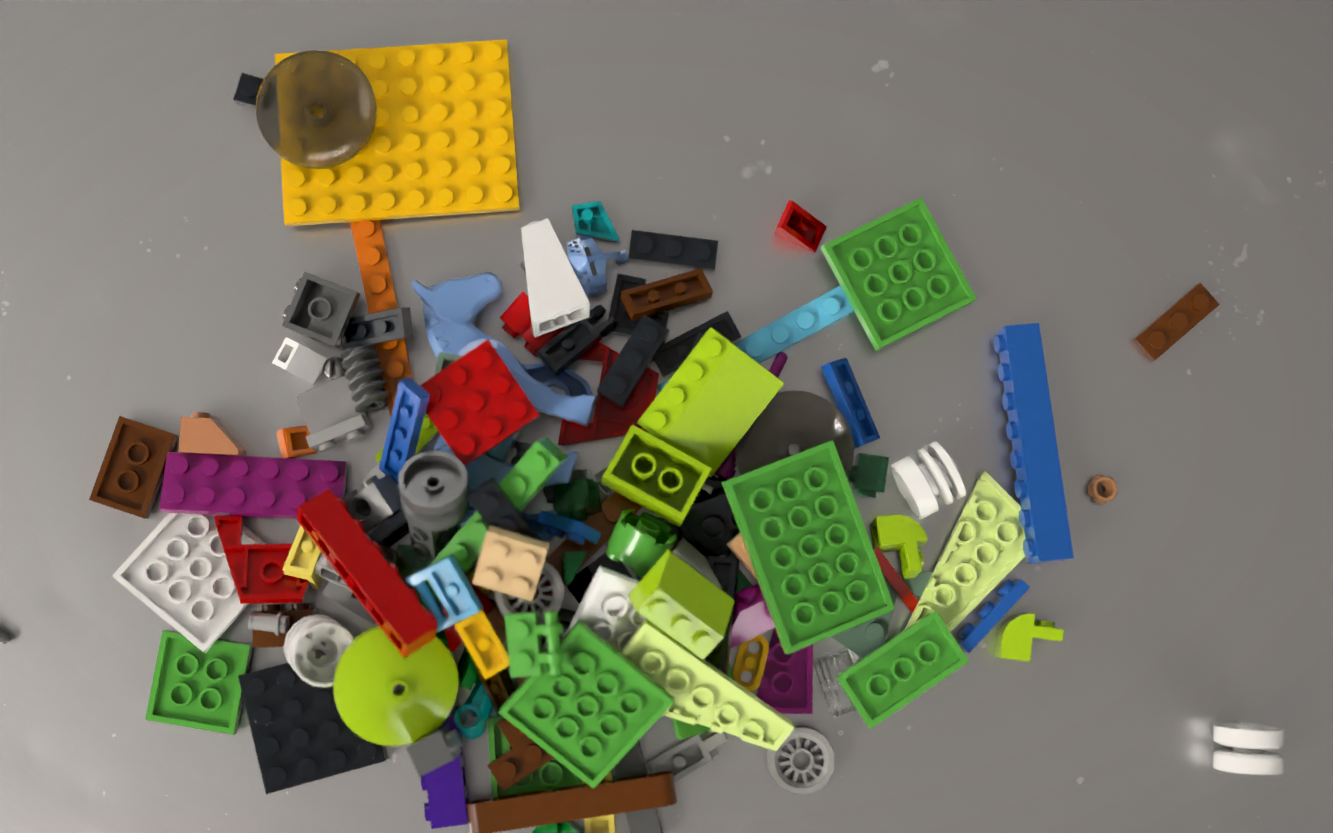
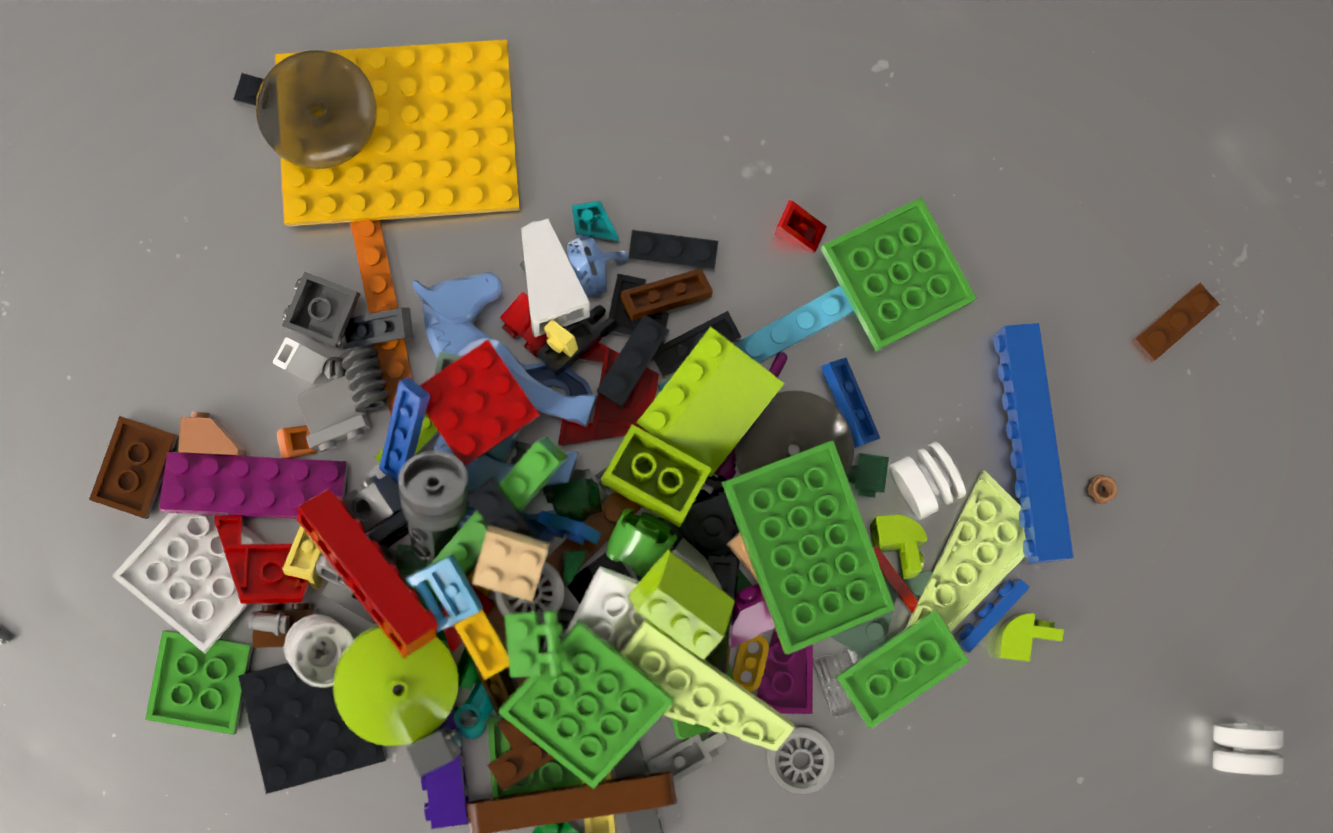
(560, 339): none -> light yellow plate

